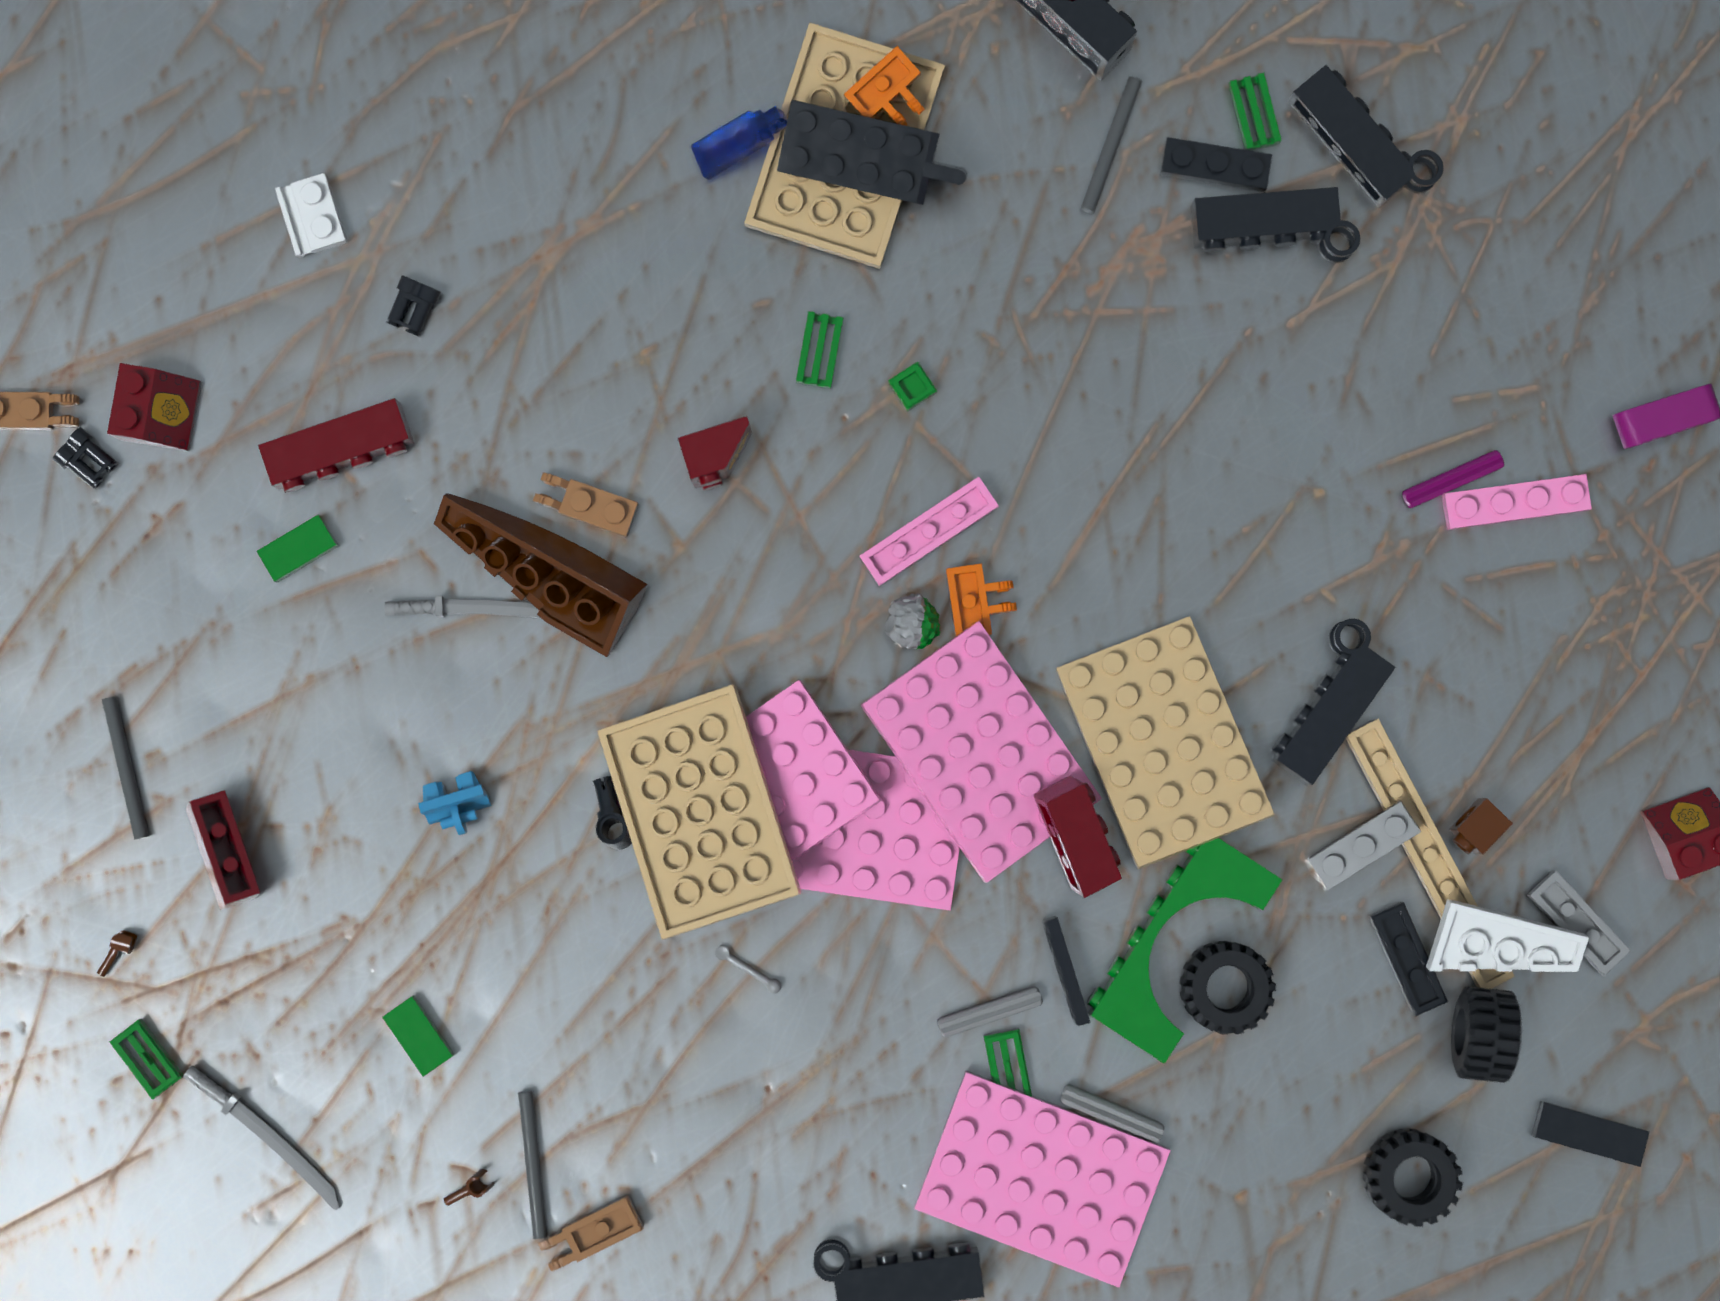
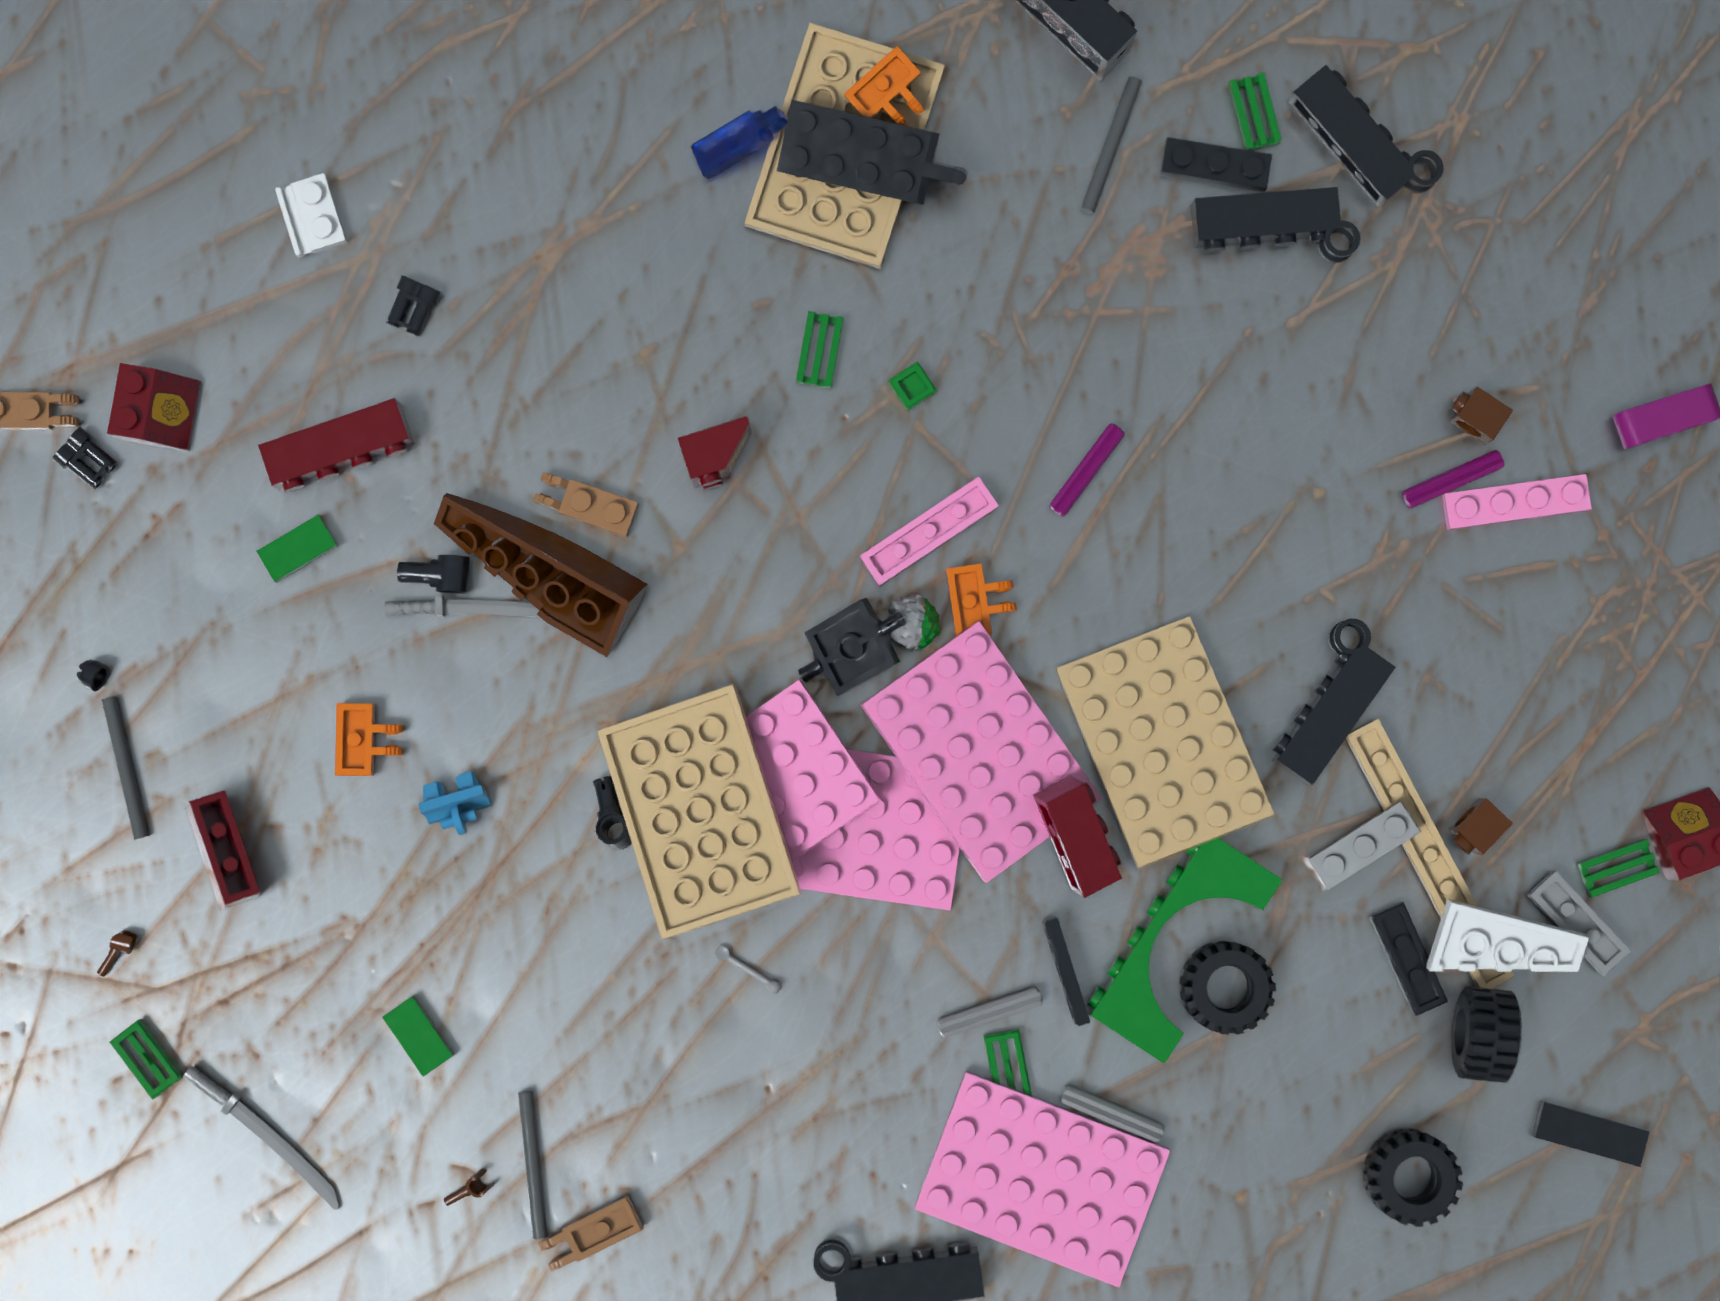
(93, 674): none -> black hinge
(356, 739): none -> orange hinge
(445, 574): none -> black pin
(852, 647): none -> black plate
(1087, 469): none -> magenta axle
(1480, 414): none -> reddish brown brick
(1646, 858): none -> green tile

